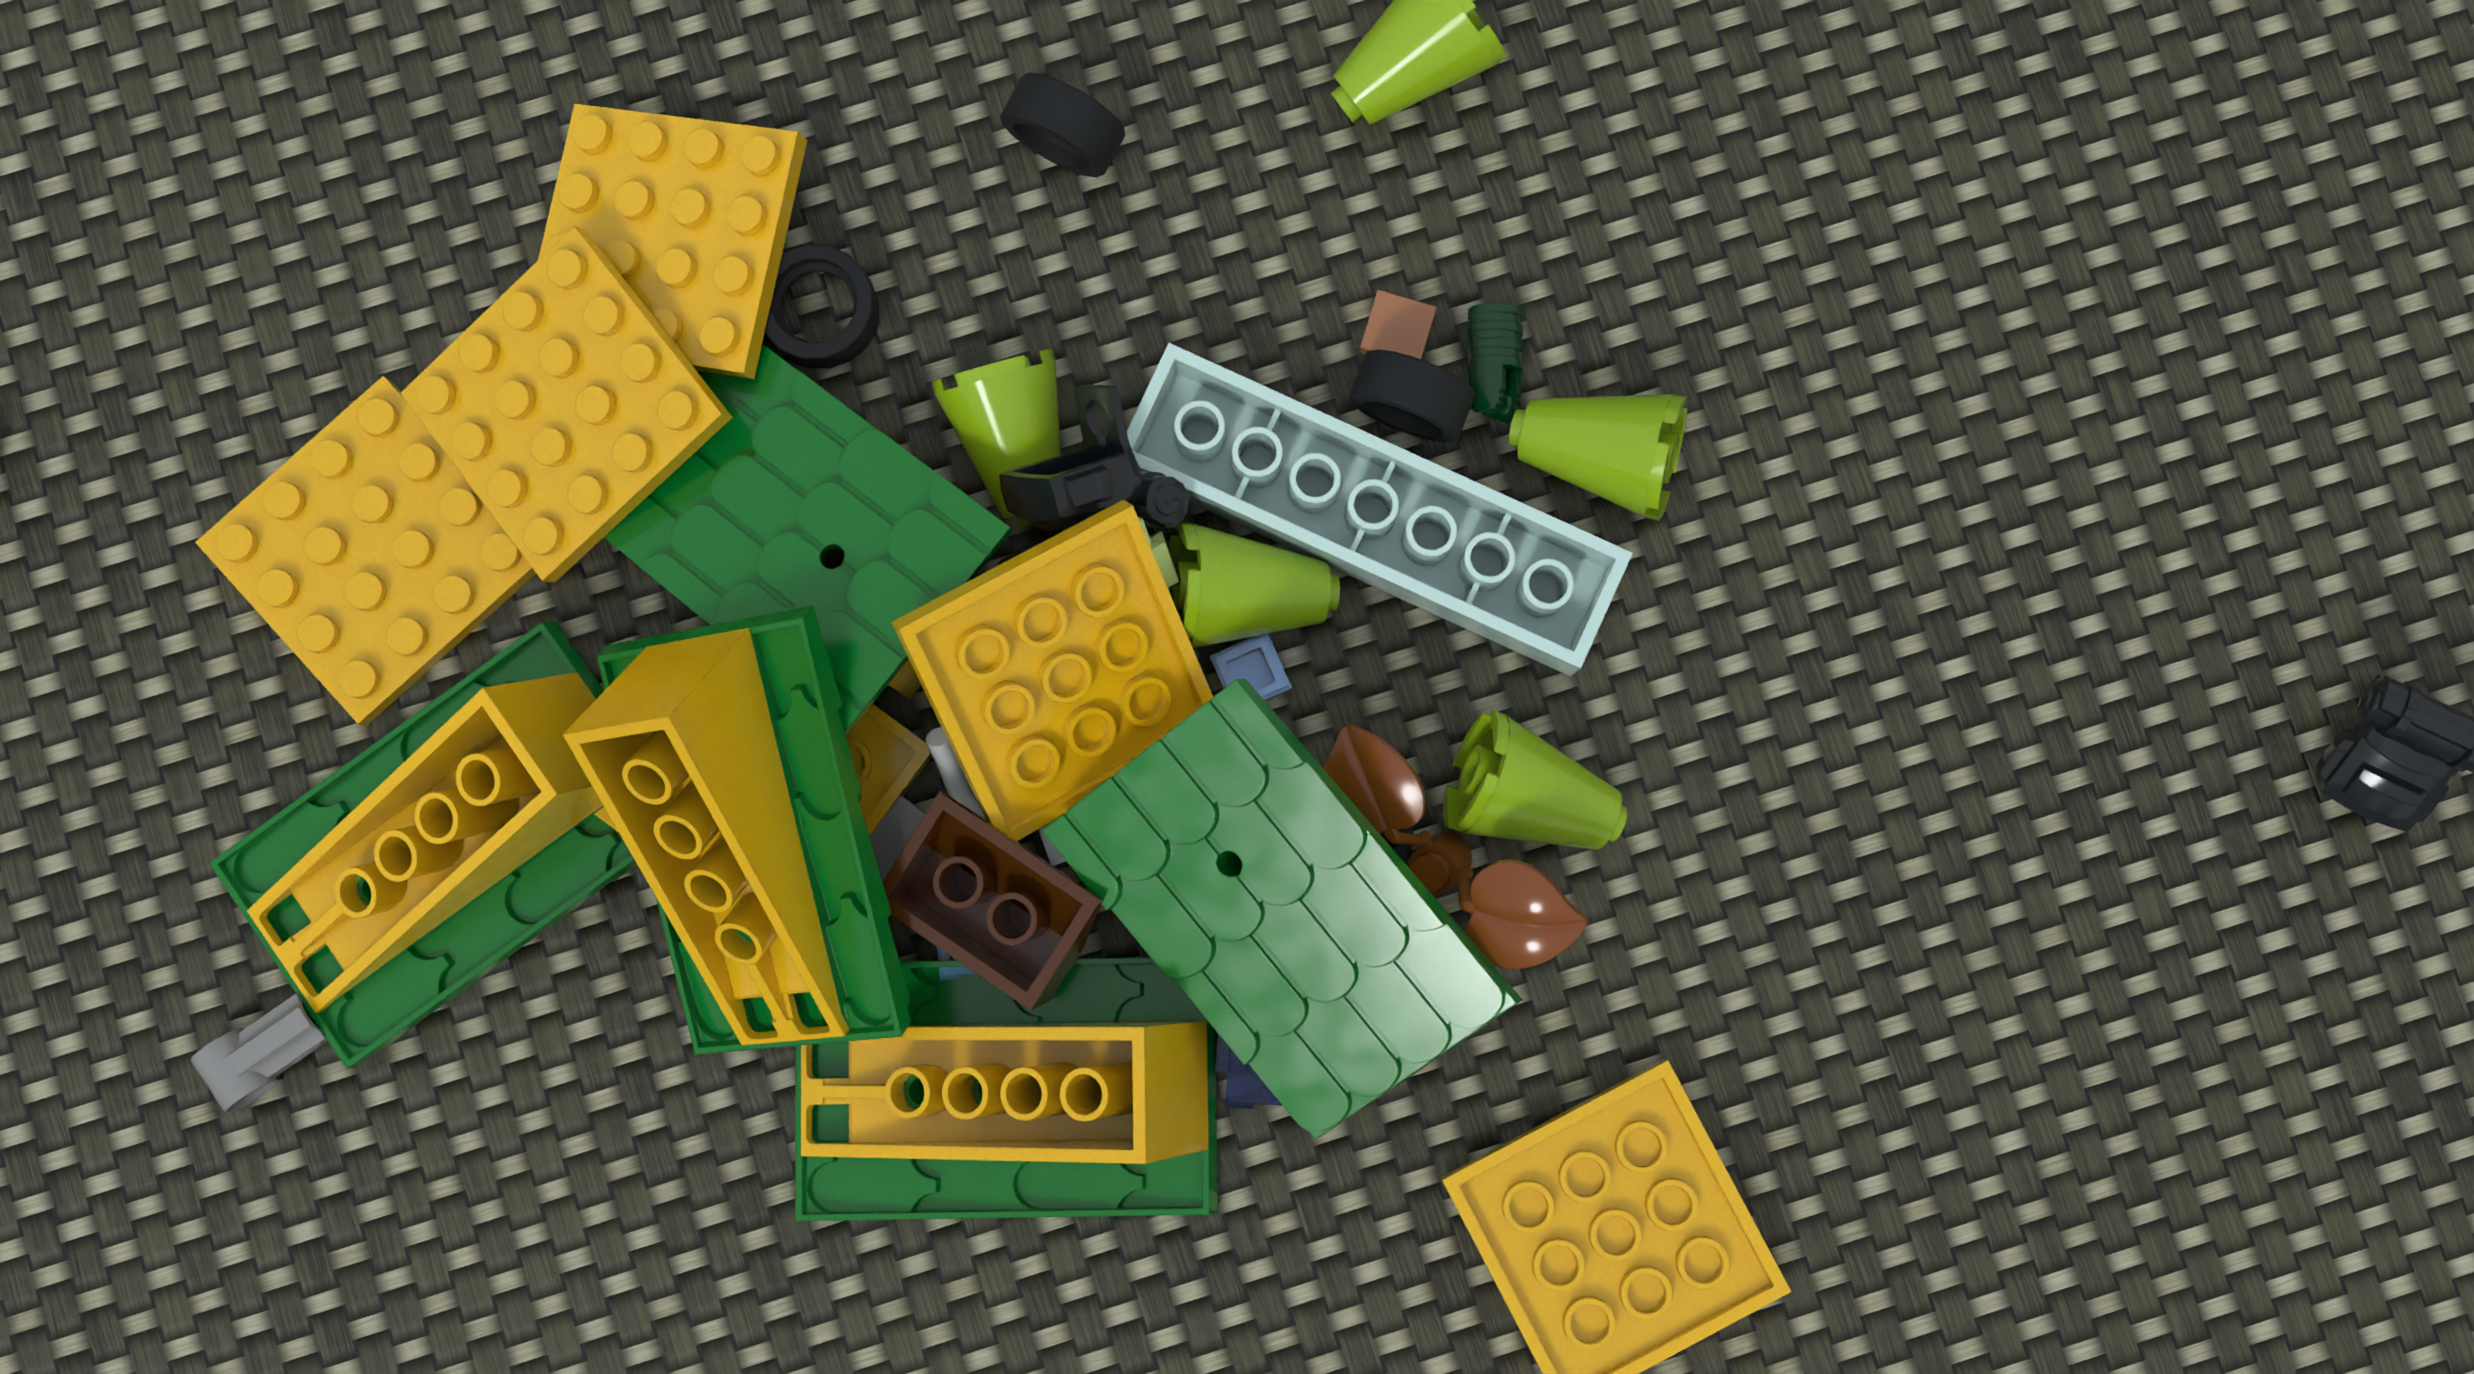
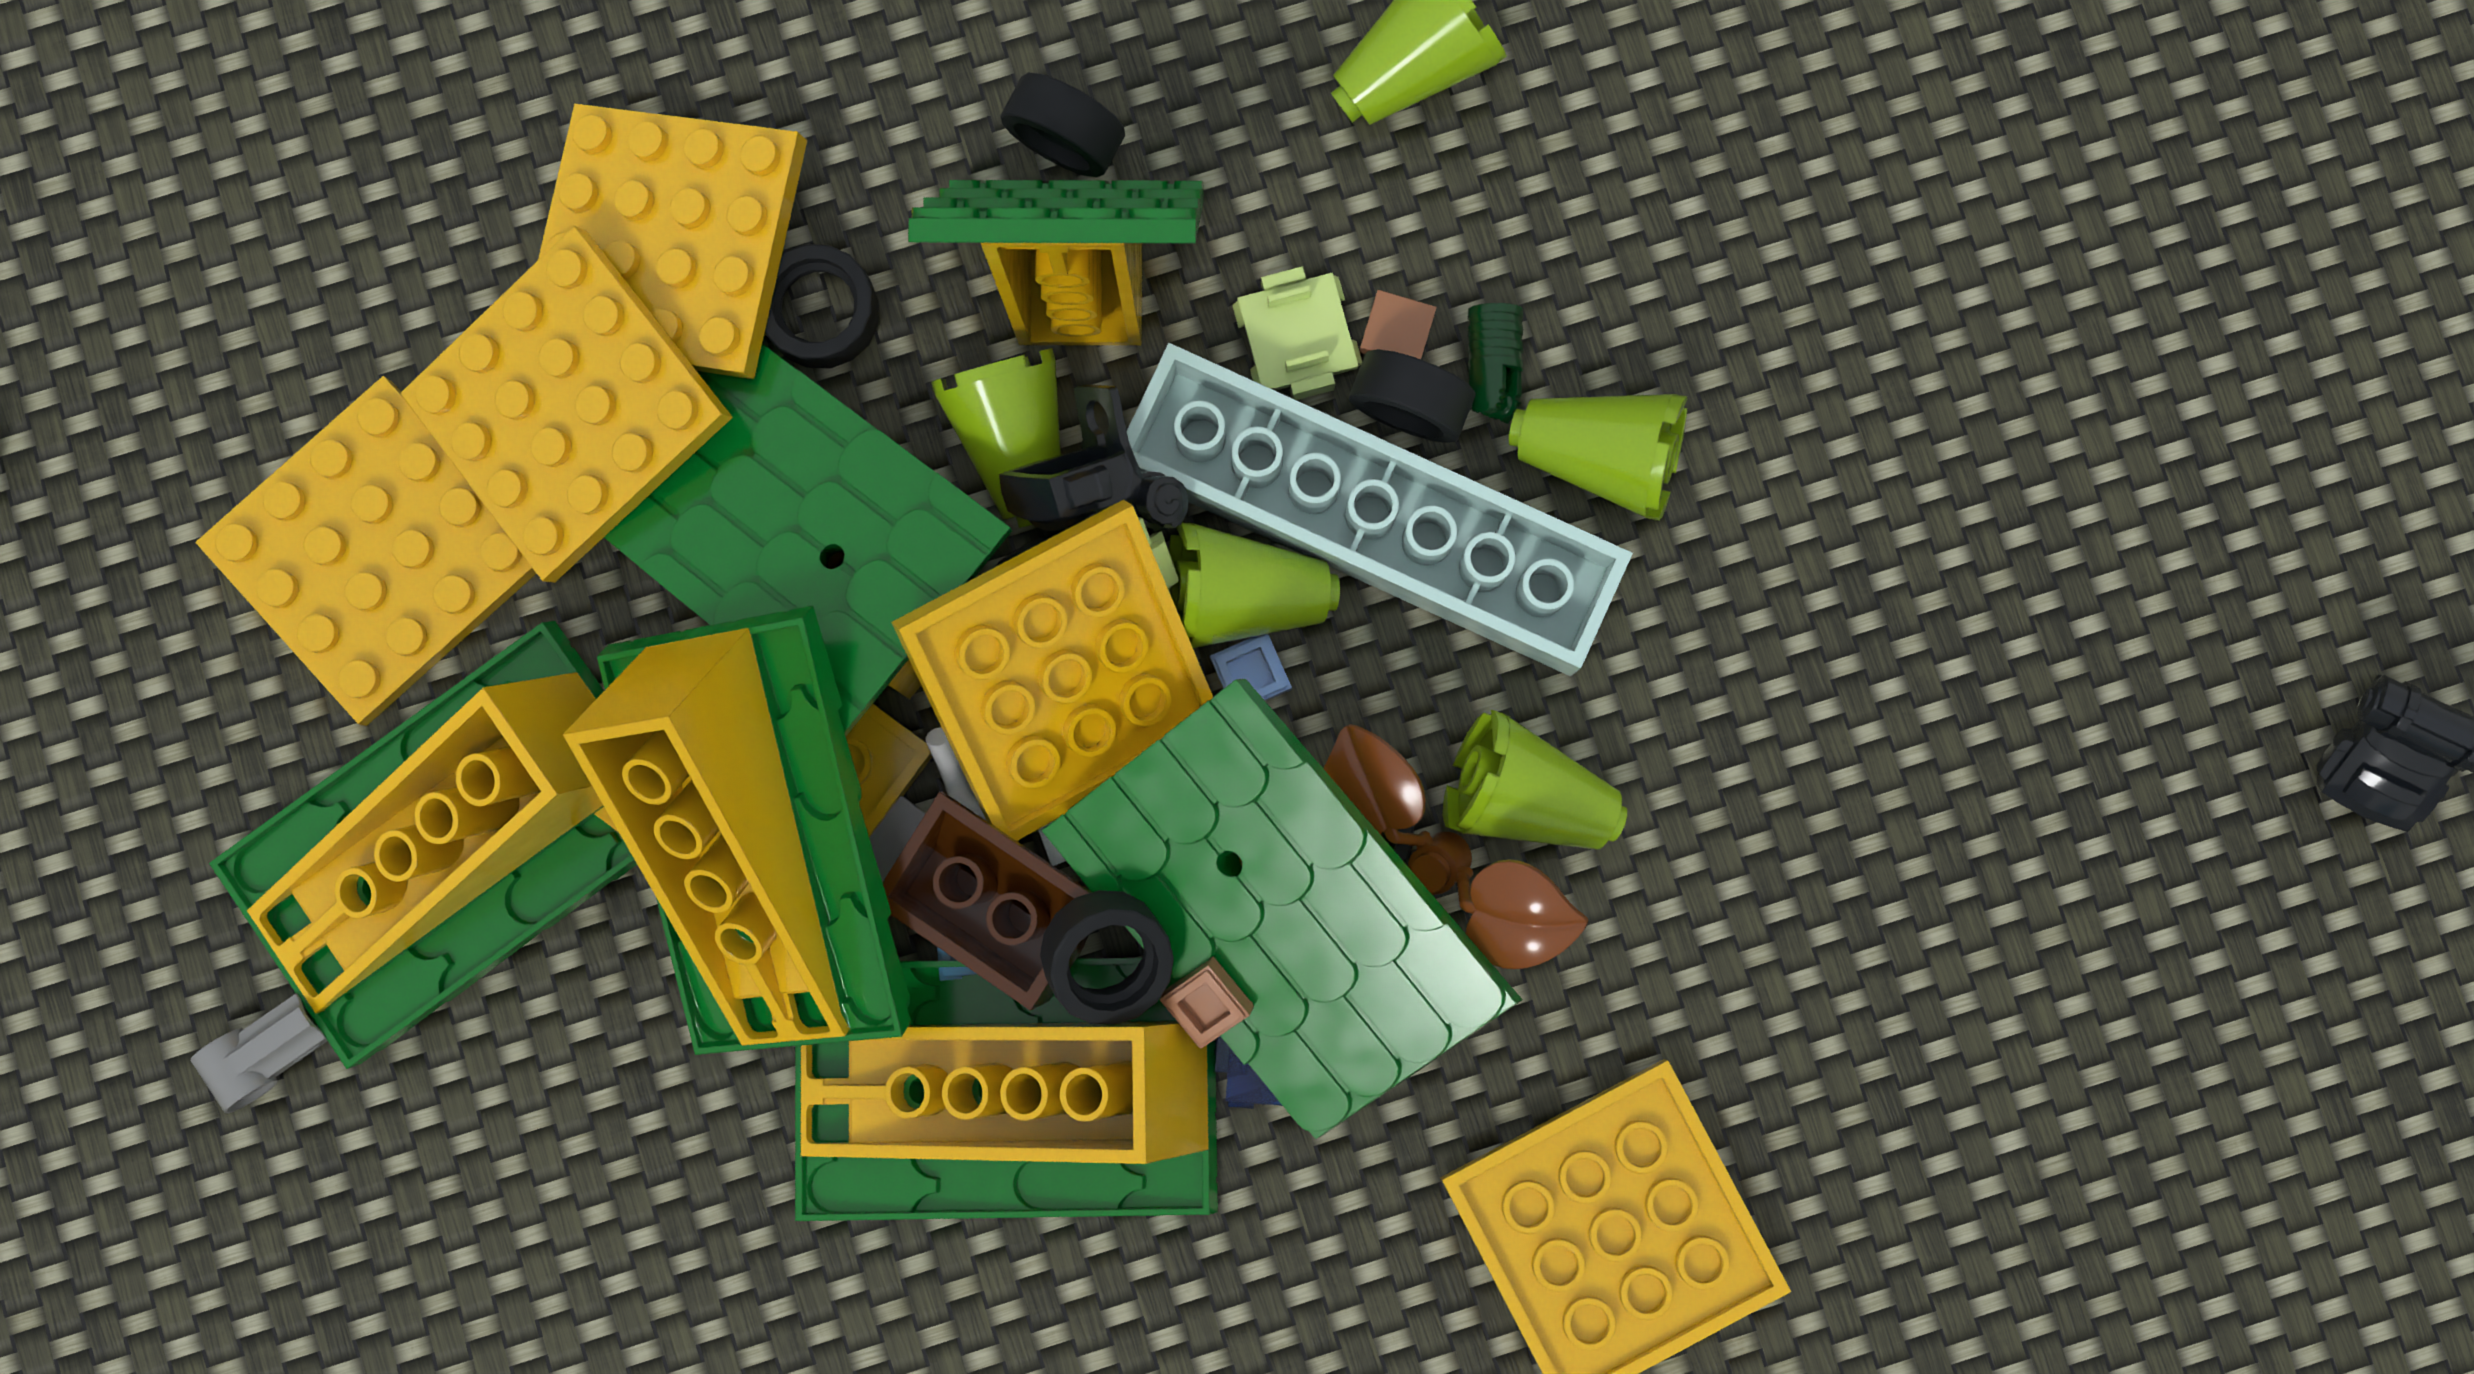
(1064, 248): none -> piece
(1134, 993): none -> black tyre
(1207, 1002): none -> nougat tile
(1297, 332): none -> yellowish green piece

